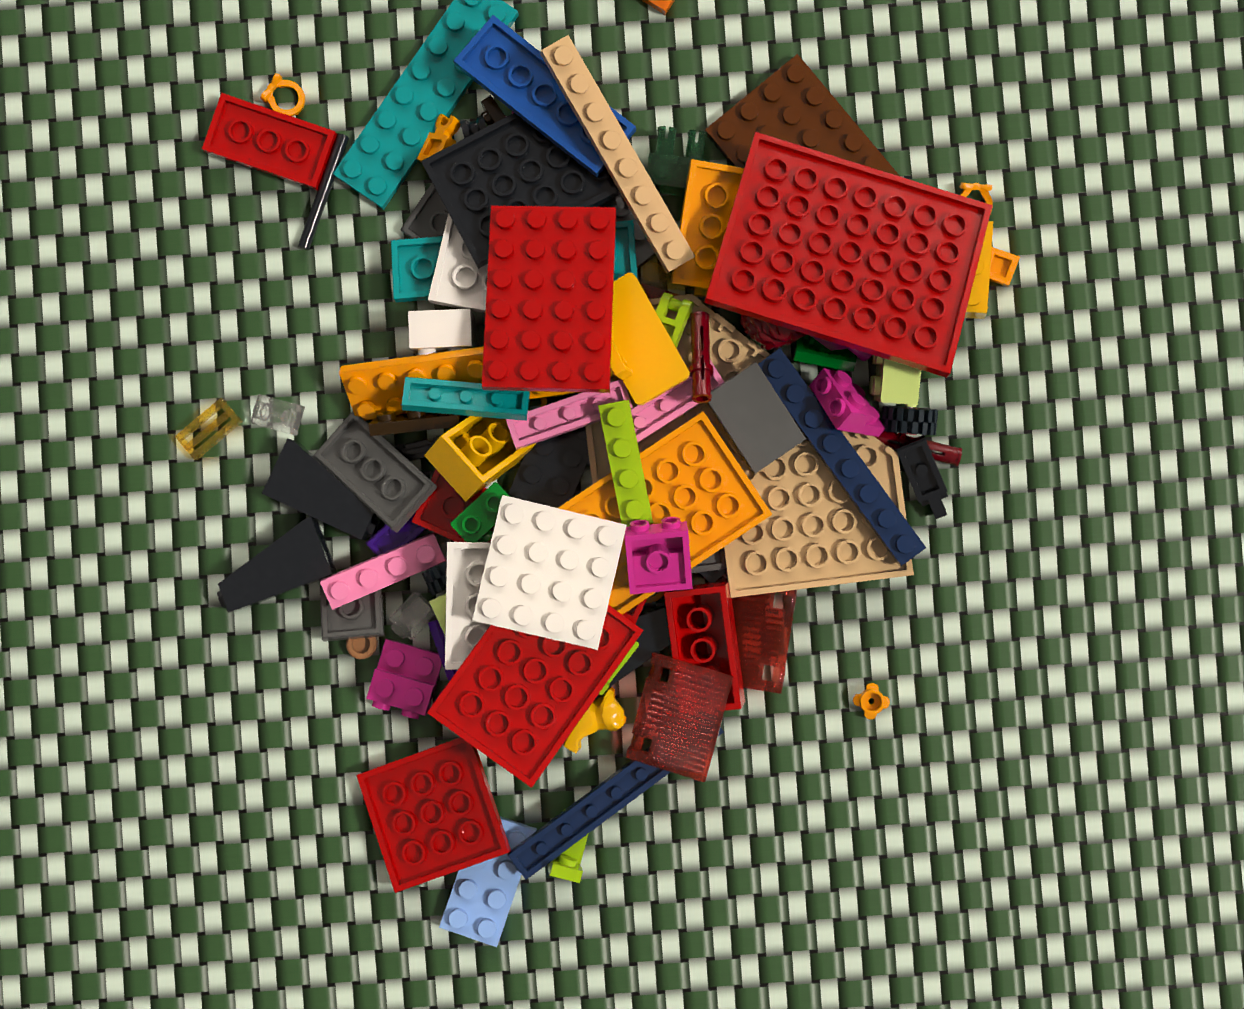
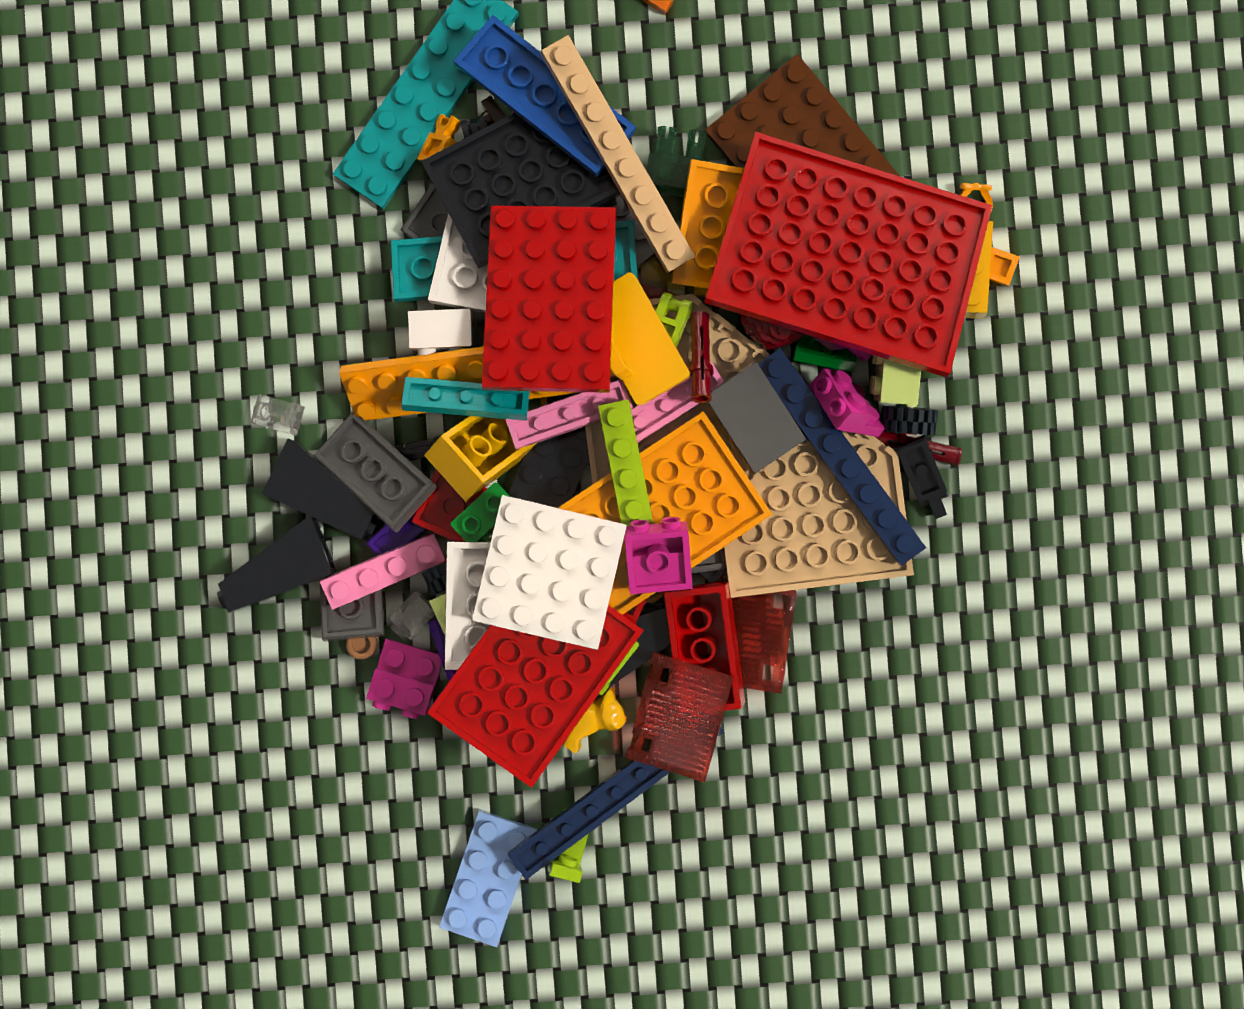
(201, 419): clear yellow tile -> none
(269, 141): red plate -> none
(277, 81): light orange piece -> none
(323, 192): black bar -> none
(413, 421): dark brown plate -> none
(433, 813): red plate -> none
(862, 699): light orange plate -> none

